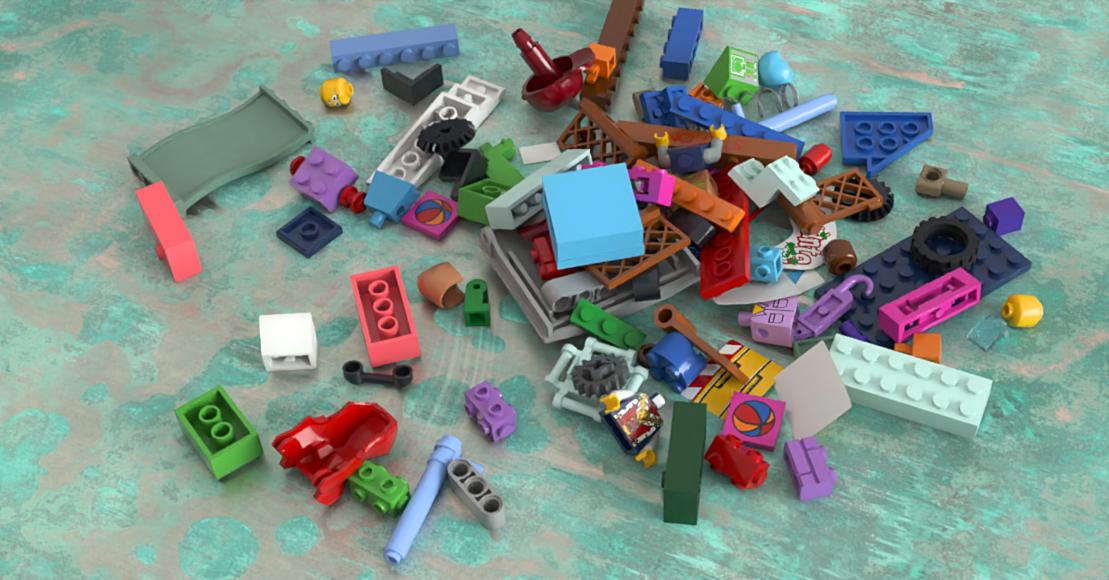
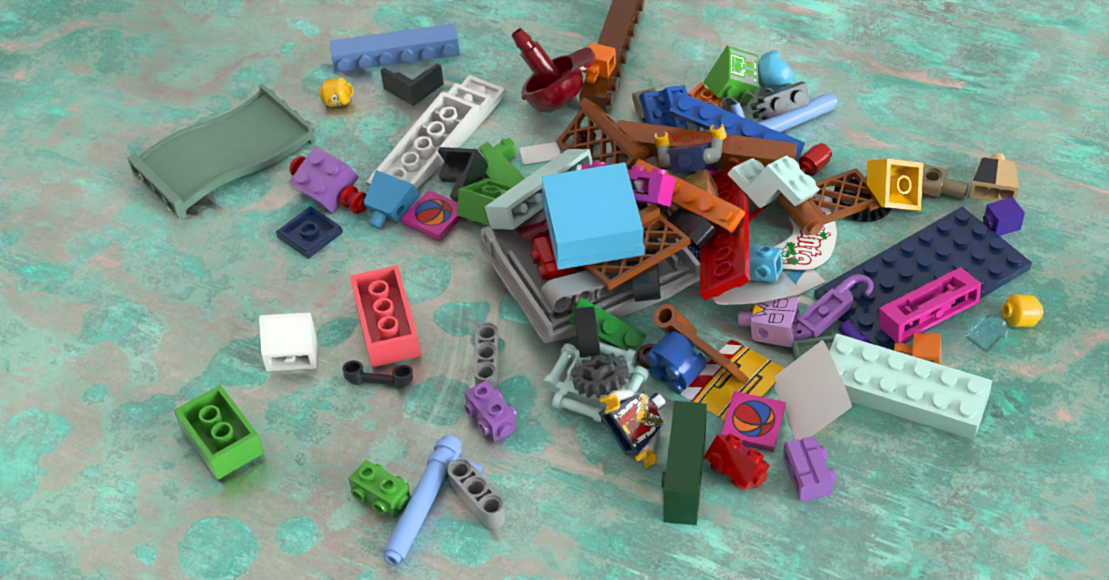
(169, 232): coral brick -> none
(337, 445): red animal -> none
(441, 286): nougat piece -> none
(446, 136): black gear -> none
(476, 304): green leg -> none
(487, 354): none -> light grey beam
(587, 332): none -> black tyre
(682, 43): blue brick -> none
(781, 101): none -> hinge
(839, 256): reddish brown head -> none
(881, 137): blue wing -> none
(896, 183): none -> yellow slope
(948, 228): black tyre -> none
(995, 179): none -> tan torso

